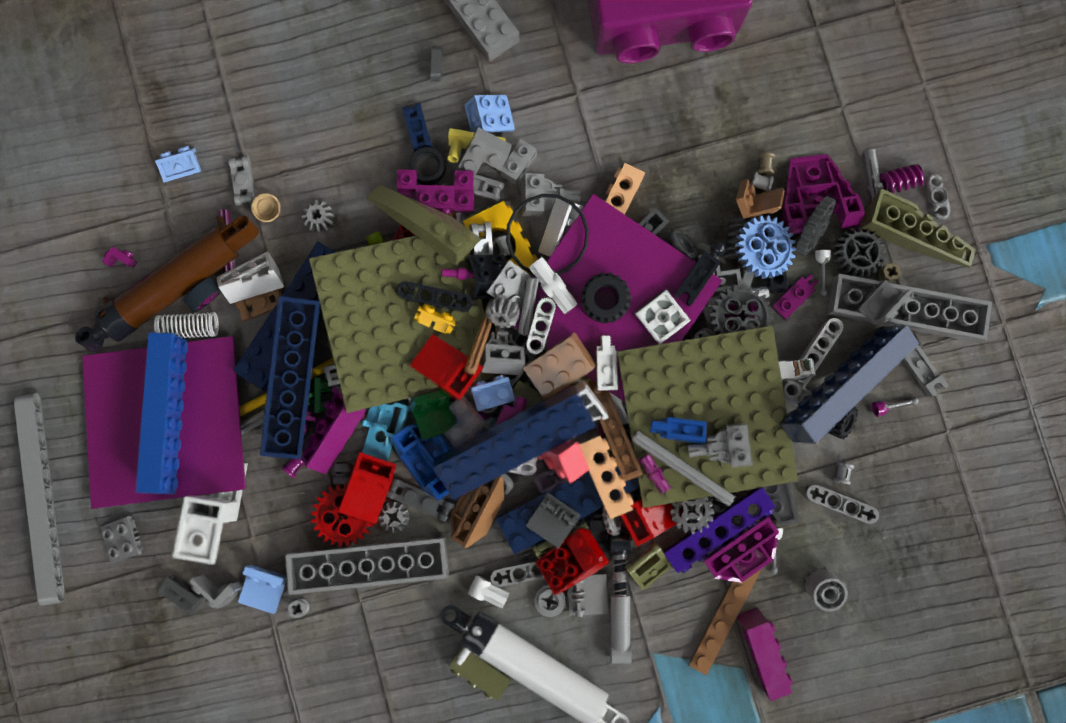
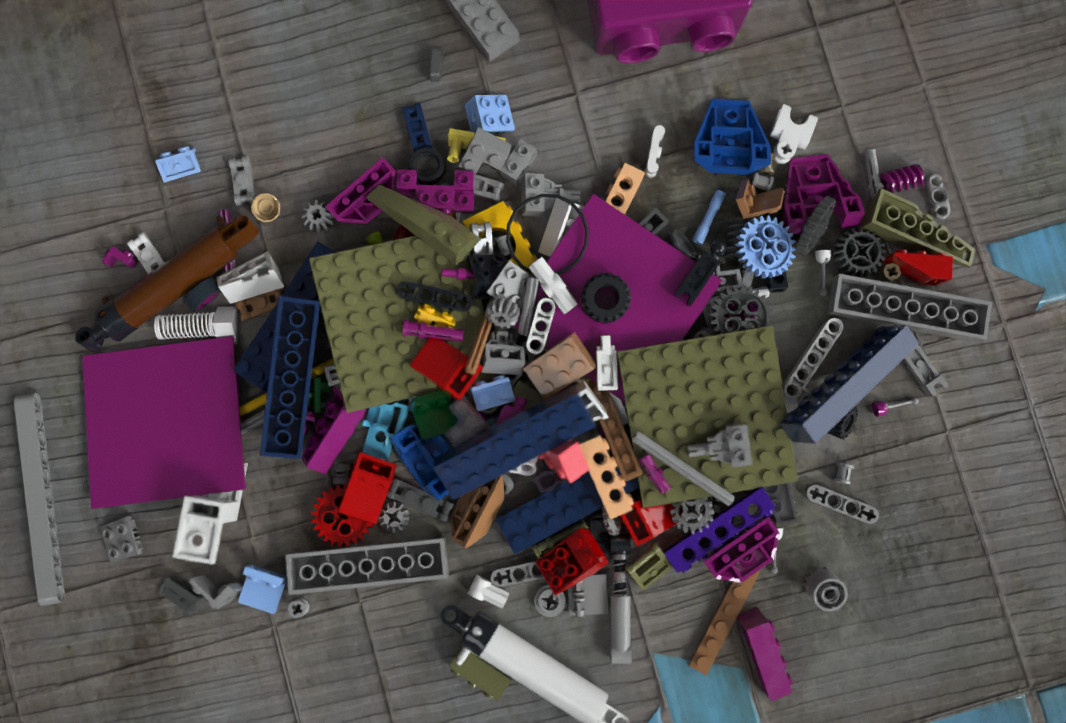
(147, 256): none -> white plate
(162, 414): blue brick -> none
(226, 322): none -> white slope
(293, 467): magenta bush -> none
(352, 203): none -> magenta wedge
(423, 330): none -> magenta pin
(553, 520): dark grey hinge -> none
(654, 151): none -> white plate
(662, 317): white piece -> none
(680, 429): blue hinge -> none
(714, 206): none -> light blue piece
(731, 139): none -> blue wedge
(790, 135): none -> white piece
(795, 297): magenta hinge -> none
(796, 369): white leg -> none
(884, 302): light grey bracket -> none
(923, 268): none -> red slope

